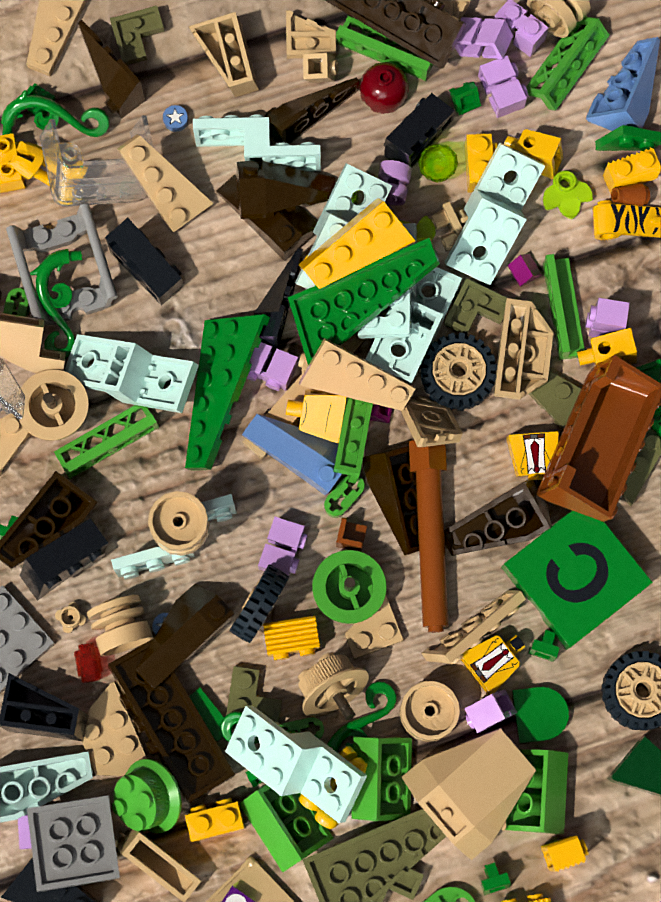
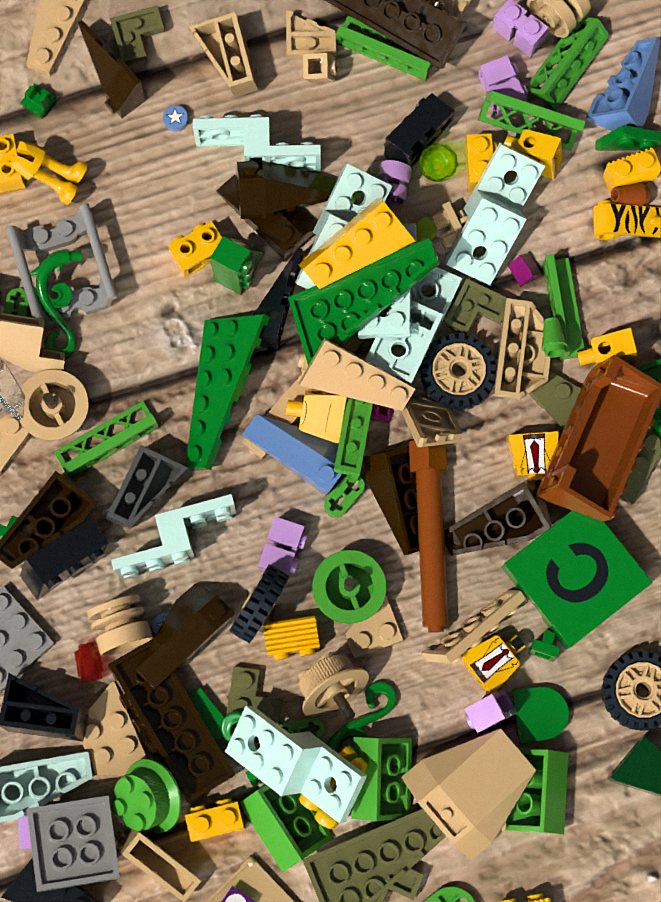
(13, 109): green plant -> none
(69, 625): tan plate -> none
(91, 181): clear windscreen -> none
(131, 373): light aqua bracket -> none
(143, 486): none -> dark grey wedge
(144, 261): black wedge -> none
(165, 186): tan wing -> none
(171, 509): tan wheel -> none
(195, 249): none -> yellow brick
(235, 263): none -> green wedge
(280, 368): lavender piece -> none
(301, 114): dark brown wedge -> none
(351, 535): dark orange panel -> none
(384, 87): dark red cylinder -> none
(420, 698): tan wheel -> none
(465, 98): green tile -> none
(478, 33): lavender piece -> none
(494, 881): green tile -> none
(525, 108): none -> bright green fence
(553, 338): none -> bright green cone
(564, 853): yellow brick -> none
(566, 198): lime plate -> none
(607, 317): lavender piece -> none

